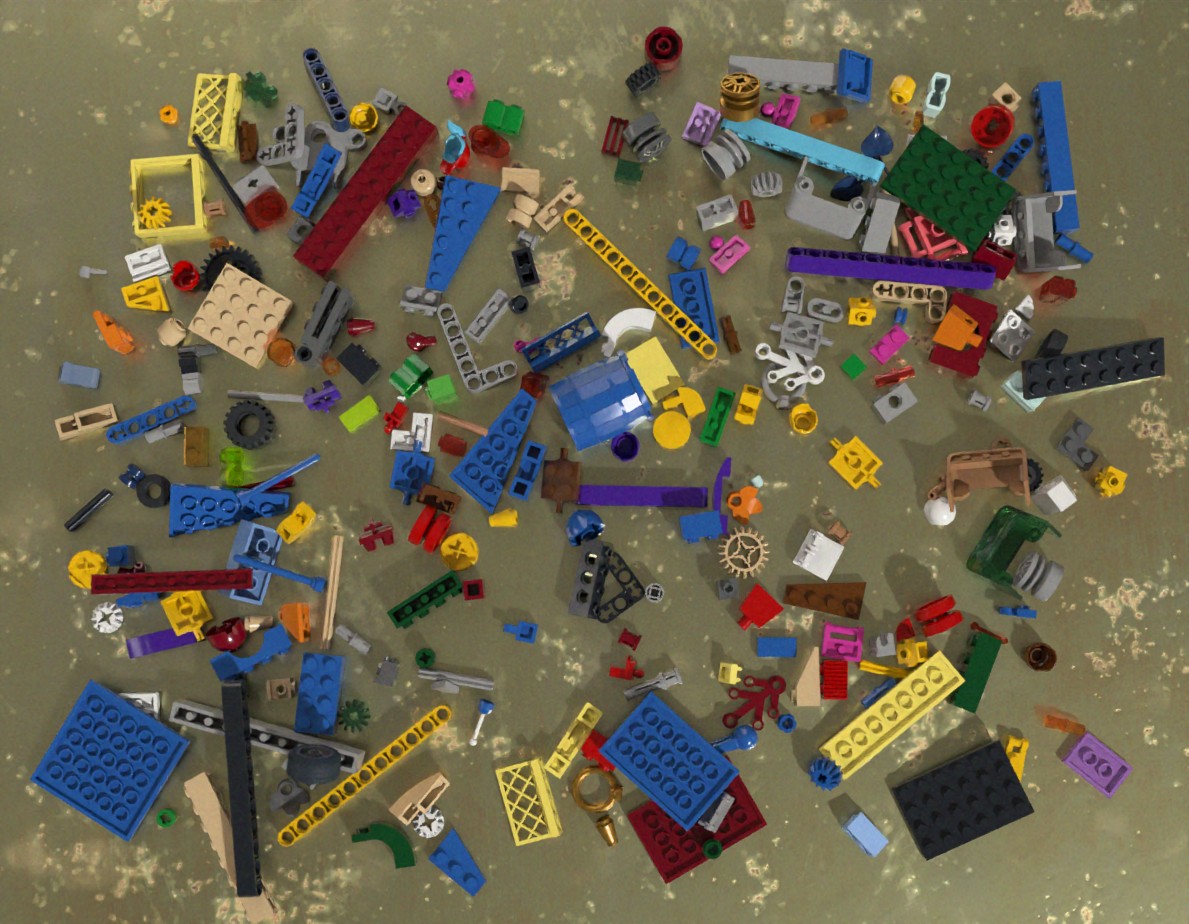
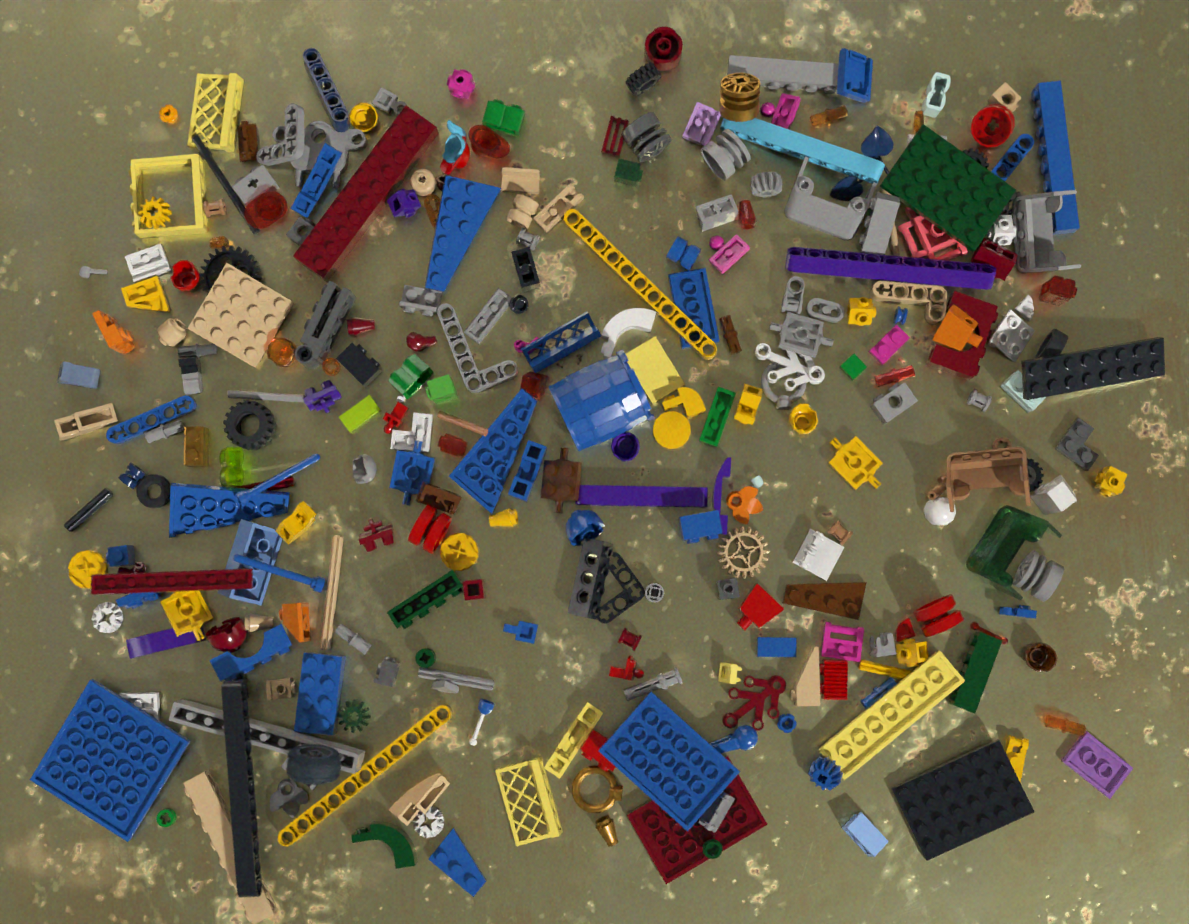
(256, 91): clear green hips -> none
(364, 469): none -> light grey hair
(902, 89): yellow head -> none
(1074, 248): blue pin -> none

